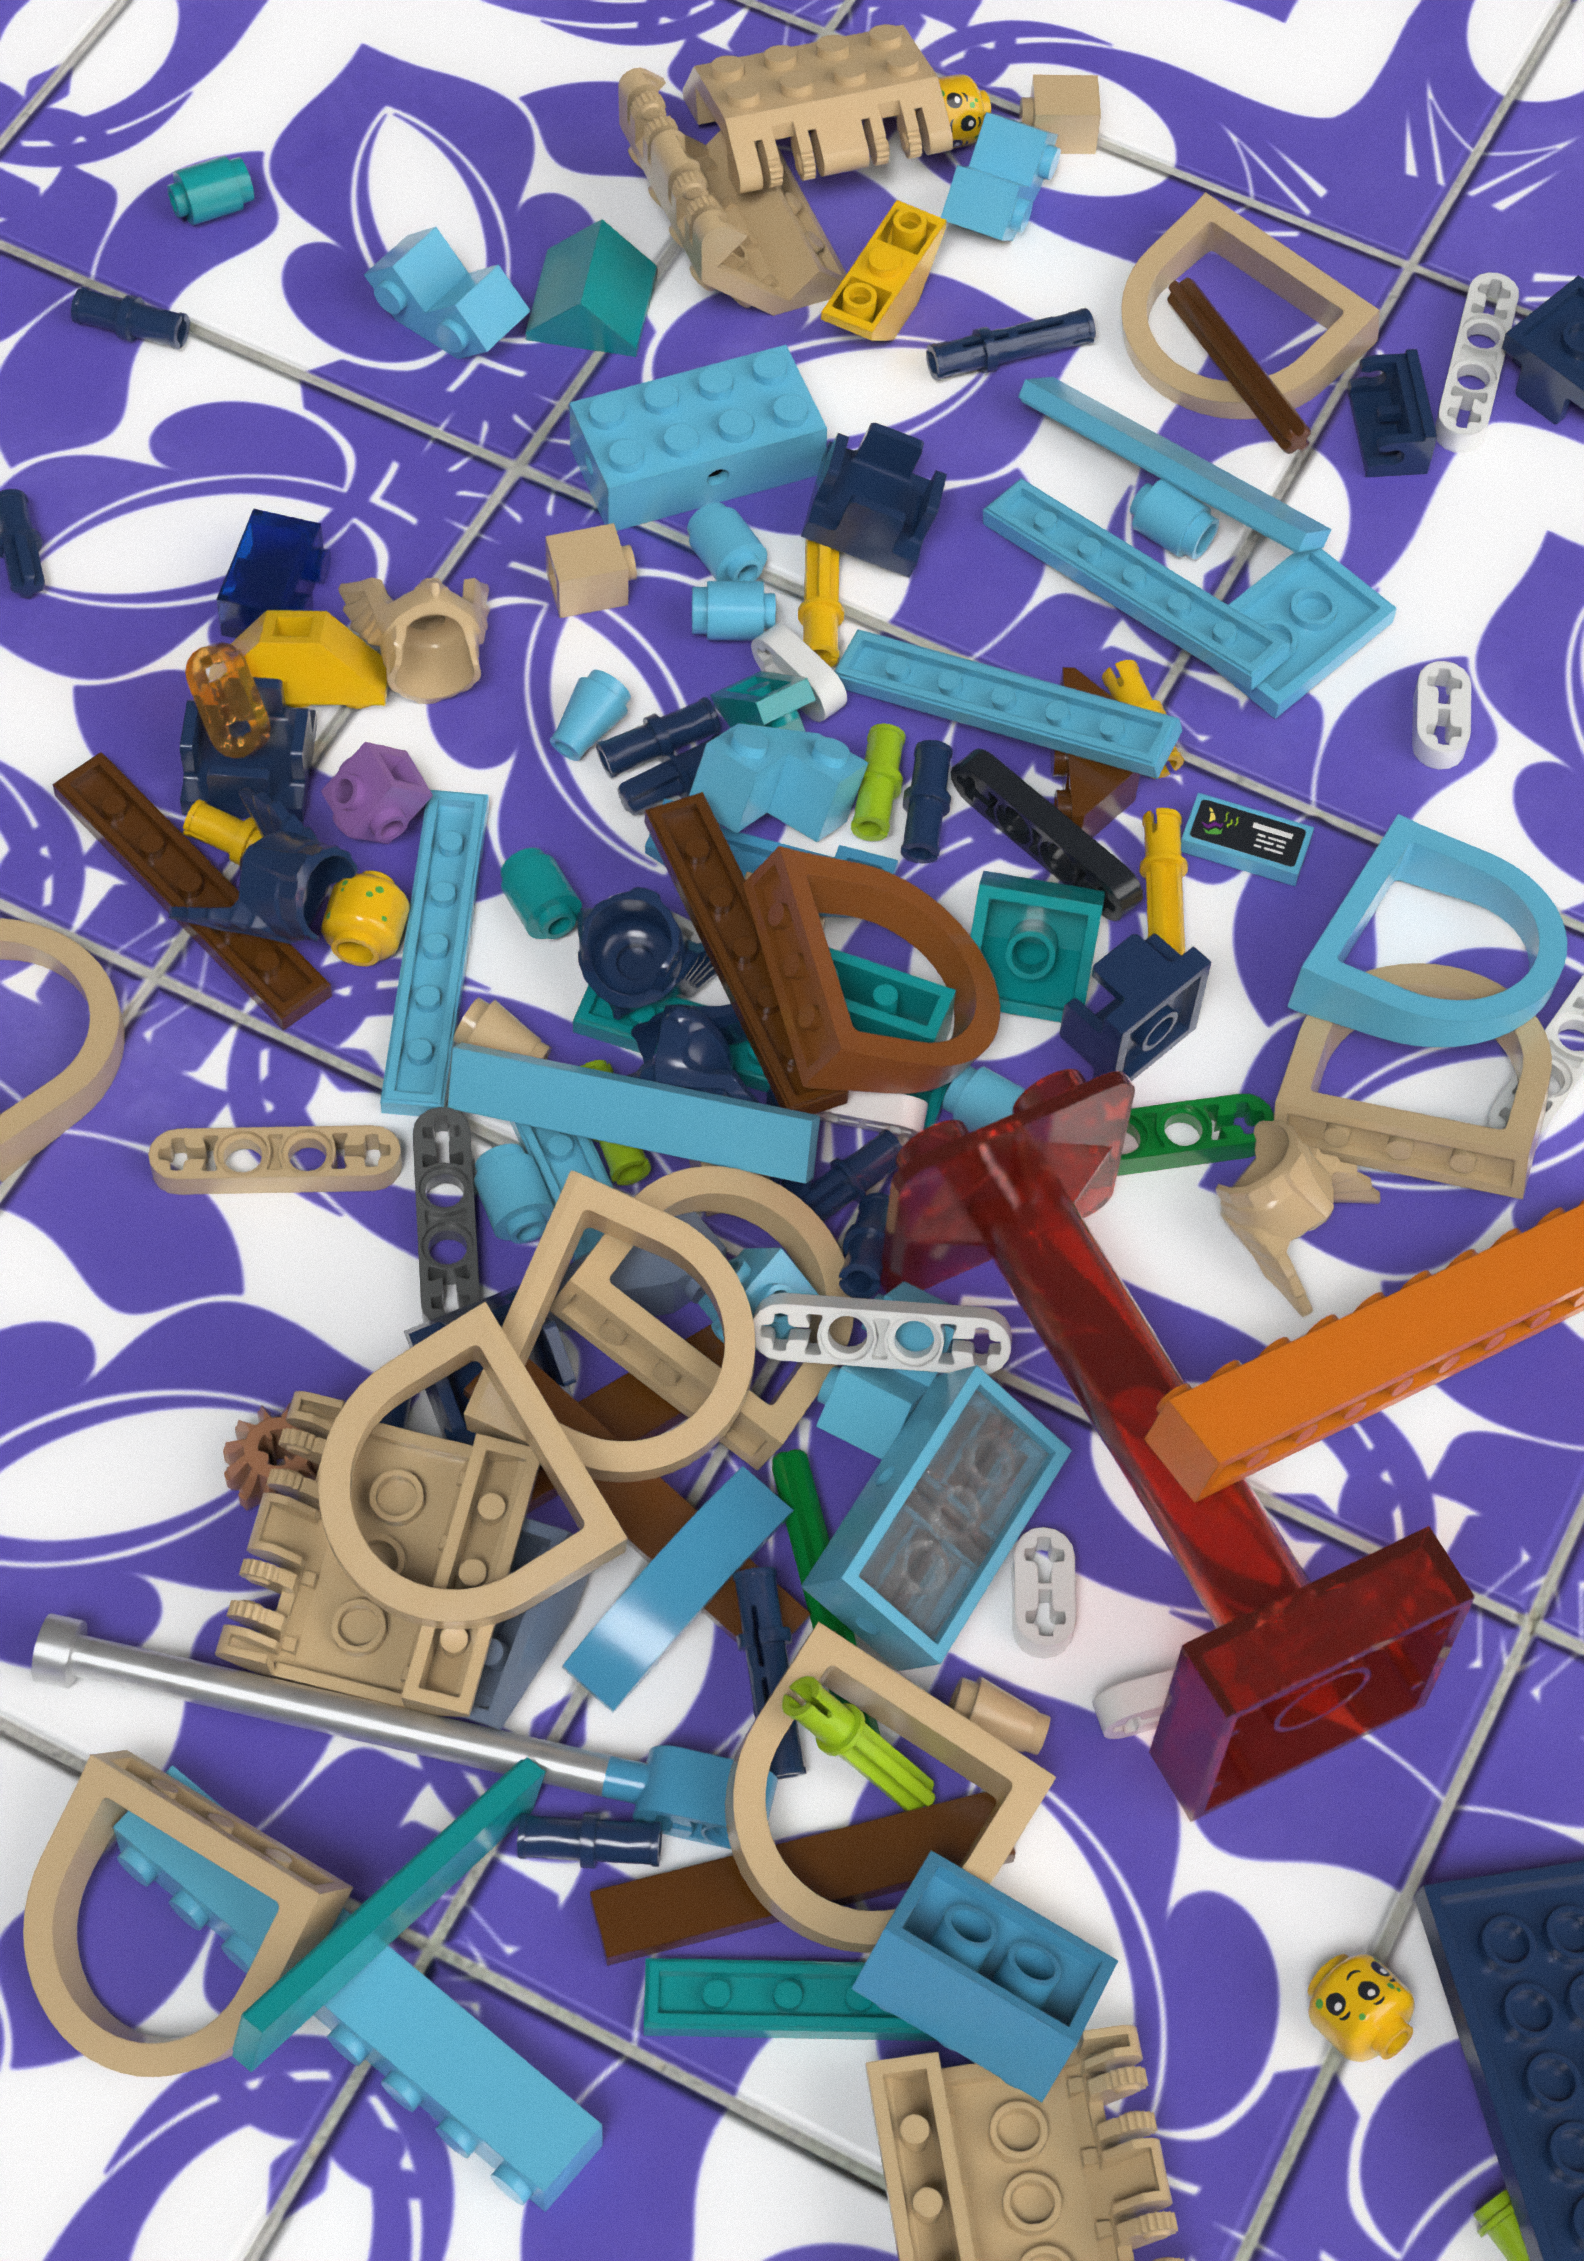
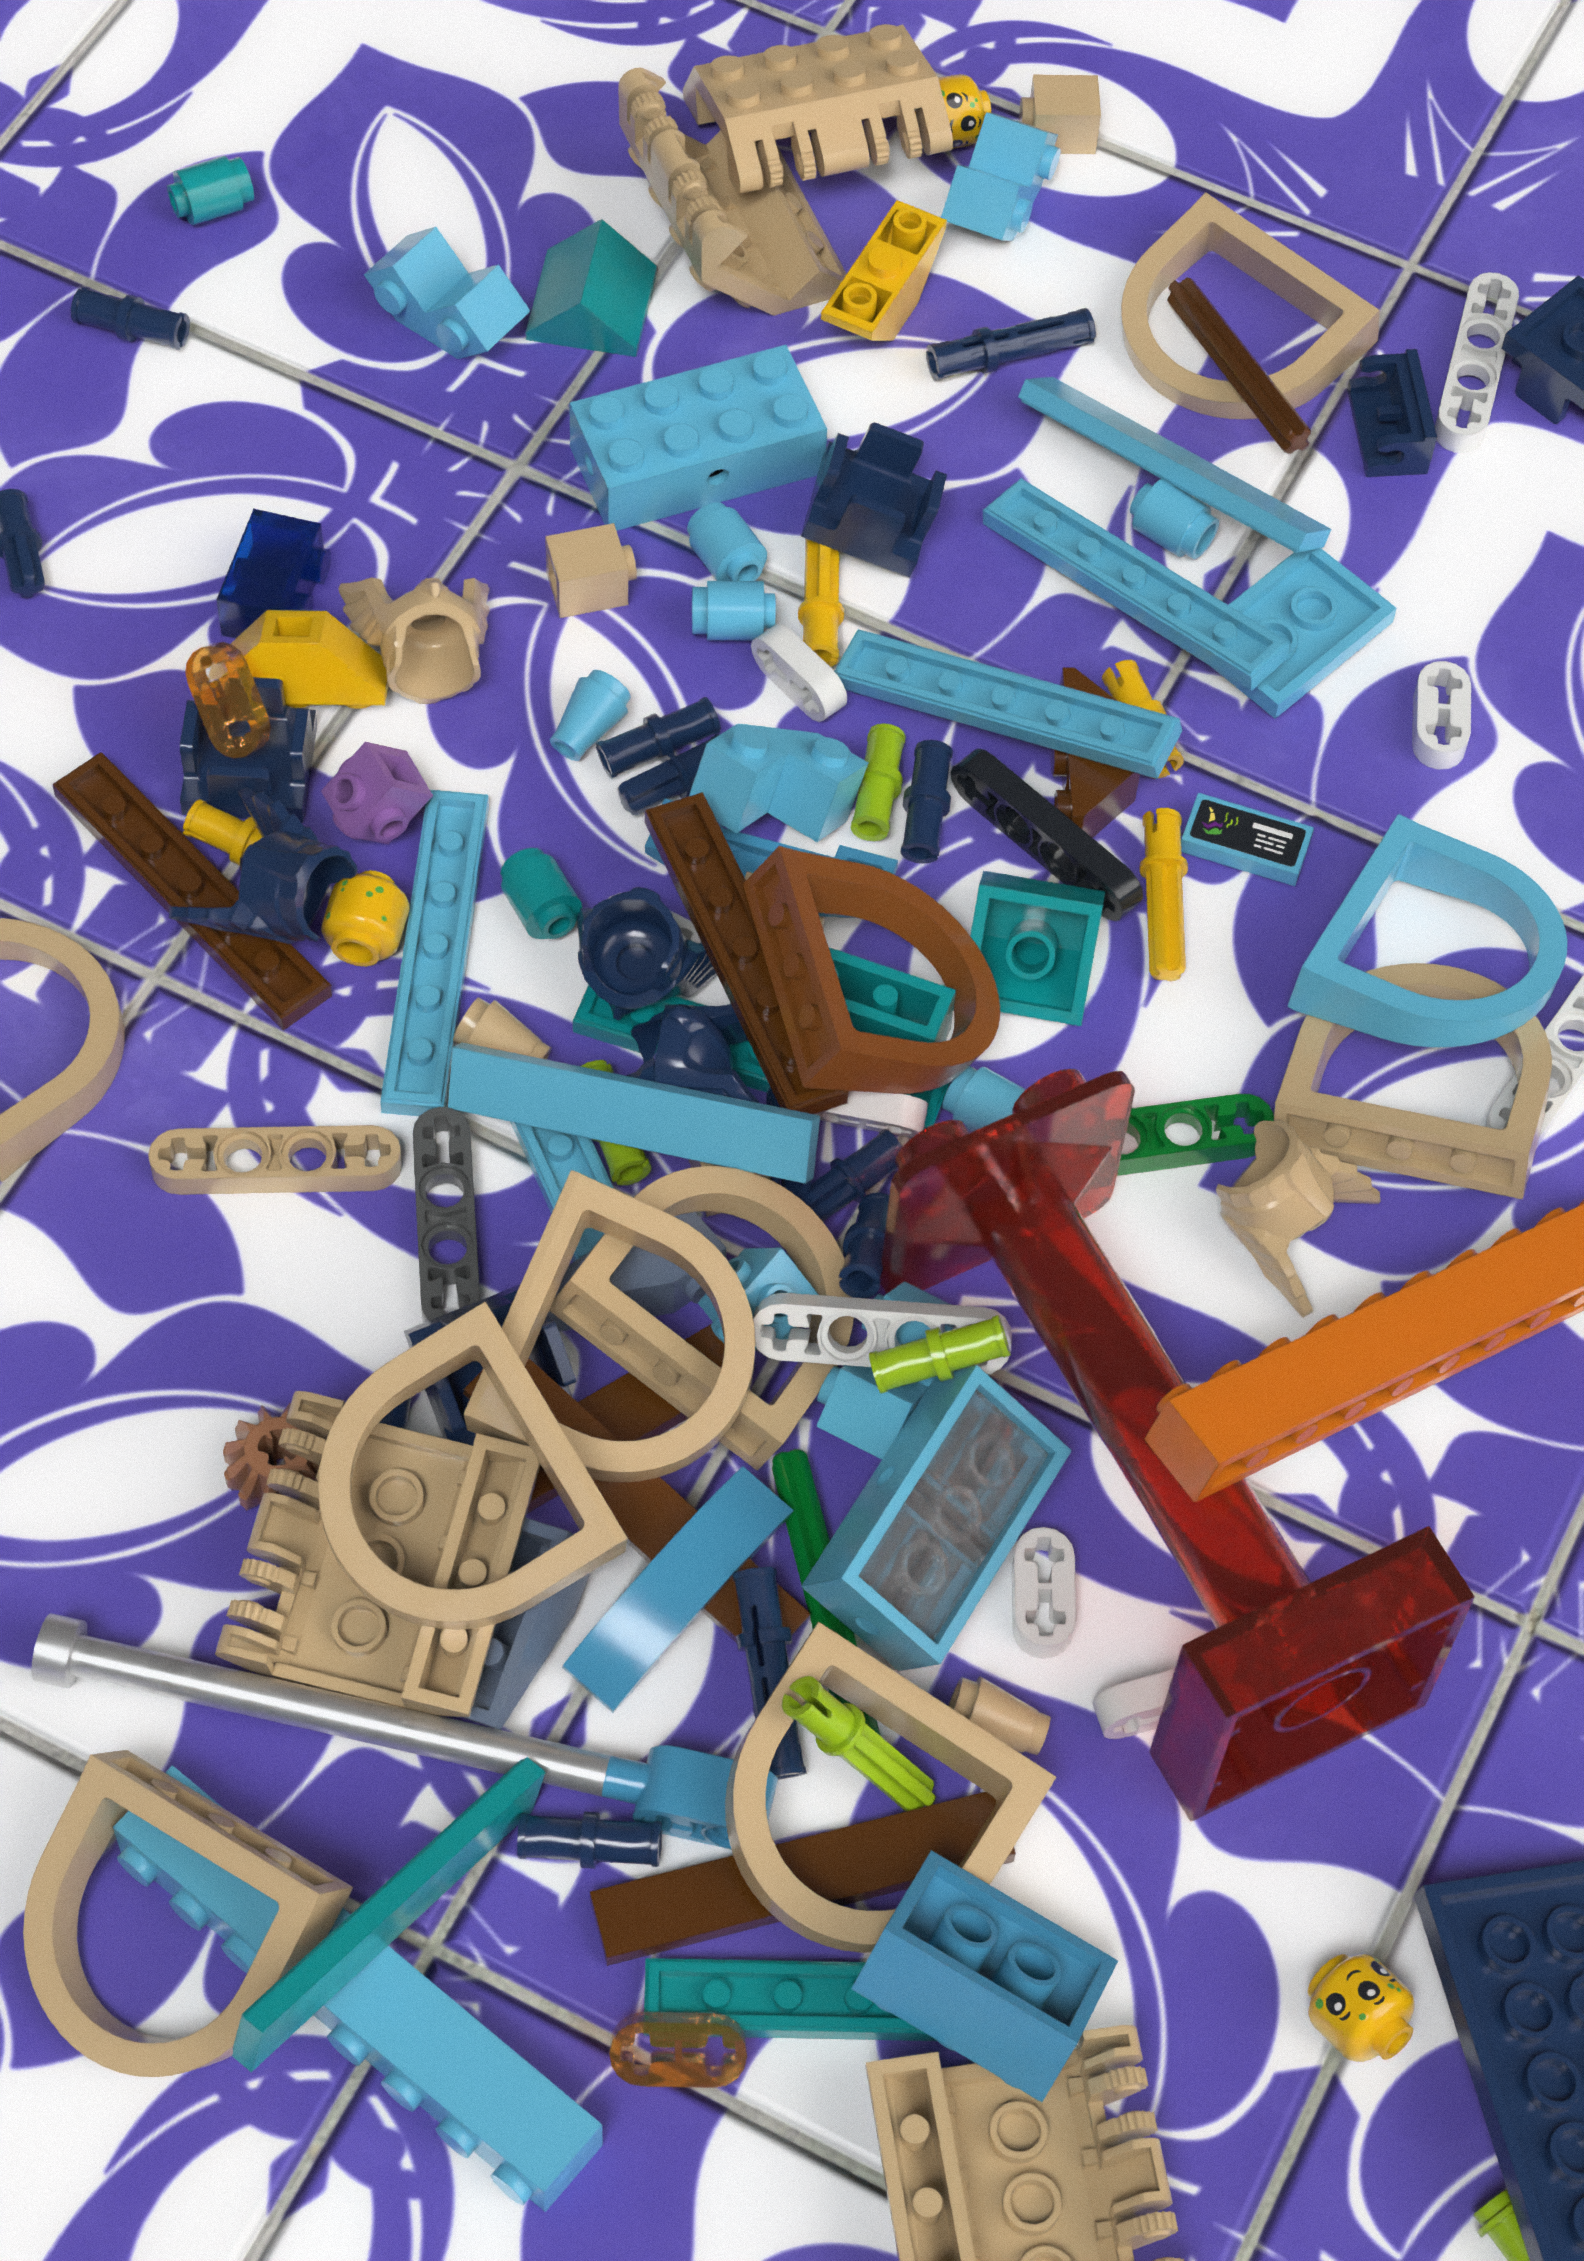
(513, 1193): medium azure brick -> none
(678, 2032): none -> clear orange beam
(765, 700): teal slope -> none
(939, 1354): none -> lime pin
(1152, 1009): dark blue panel -> none

